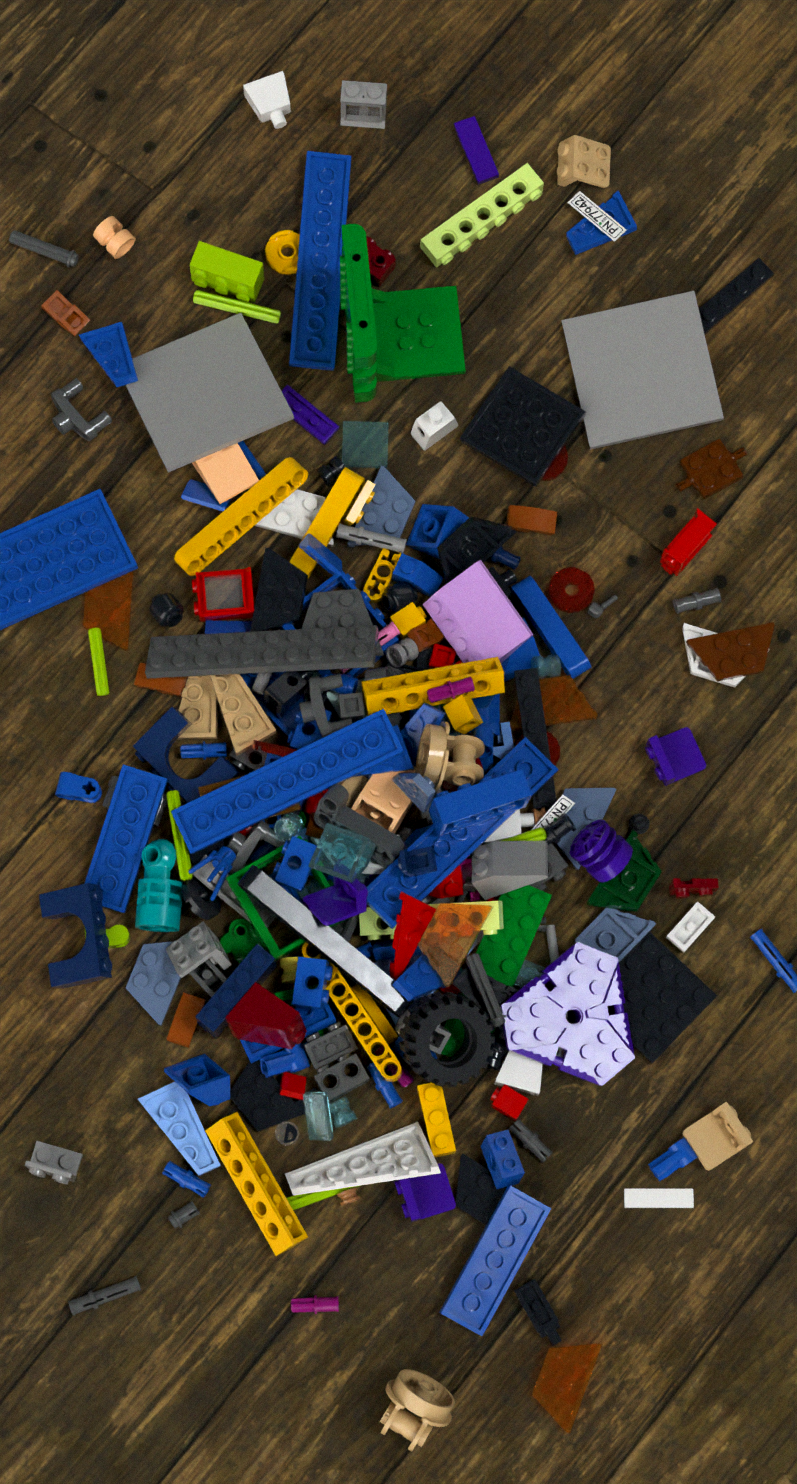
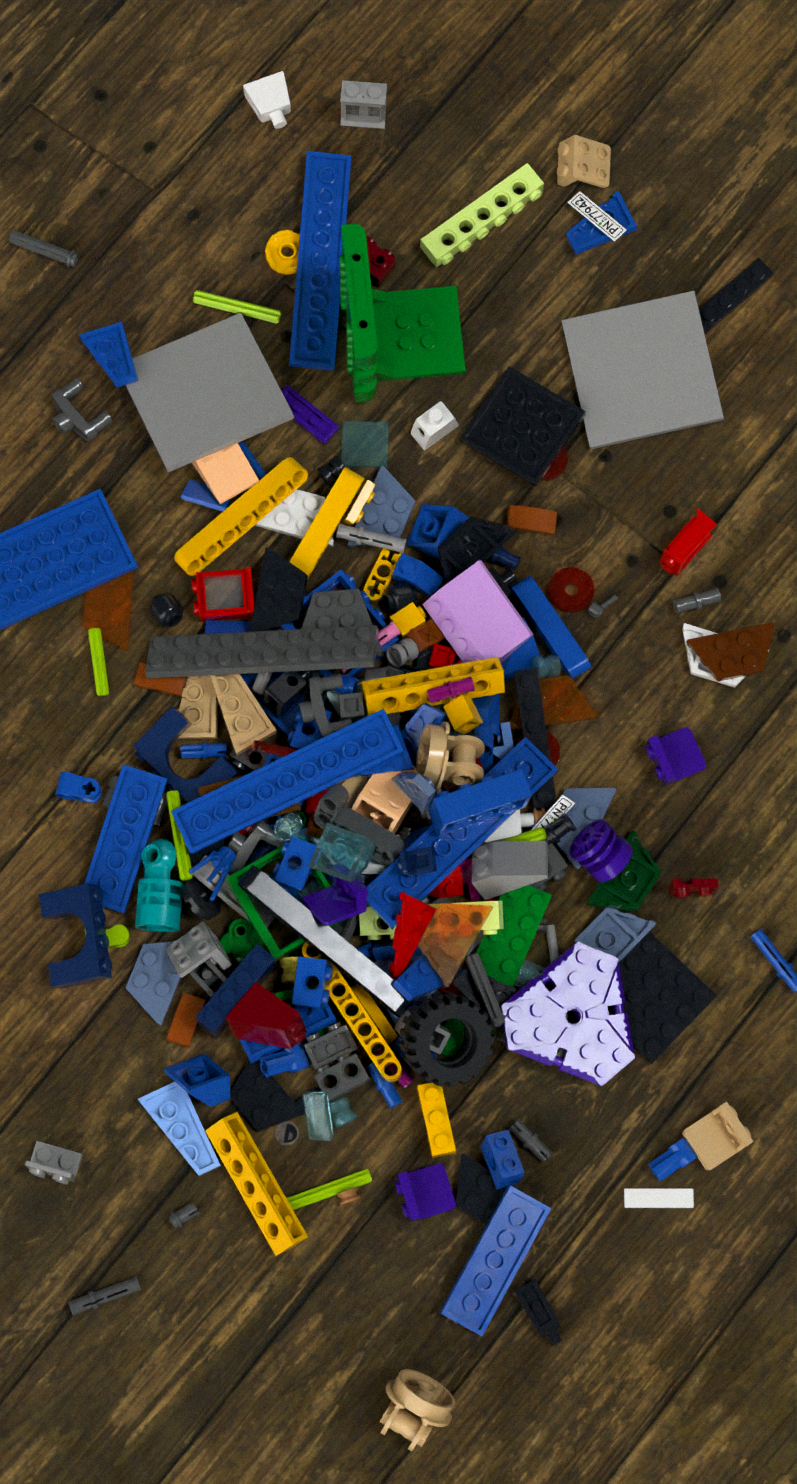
(65, 313): dark orange slope -> none
(118, 240): light nougat wheel -> none
(186, 1179): blue pin -> none
(226, 272): lime brick -> none
(293, 1085): red tile -> none
(315, 1304): magenta axle -> none
(321, 555): blue slope -> none
(382, 1159): white wing -> none
(468, 886): dark grey hand -> none
(476, 150): dark purple tile -> none
(495, 1060): black wheel -> none
(508, 1102): red brick -> none
(520, 1074): white torso -> none
(565, 1380): clear orange wing -> none
(639, 823): black piece -> none
(690, 927): white plate -> none
(711, 469): reddish brown plate -> none

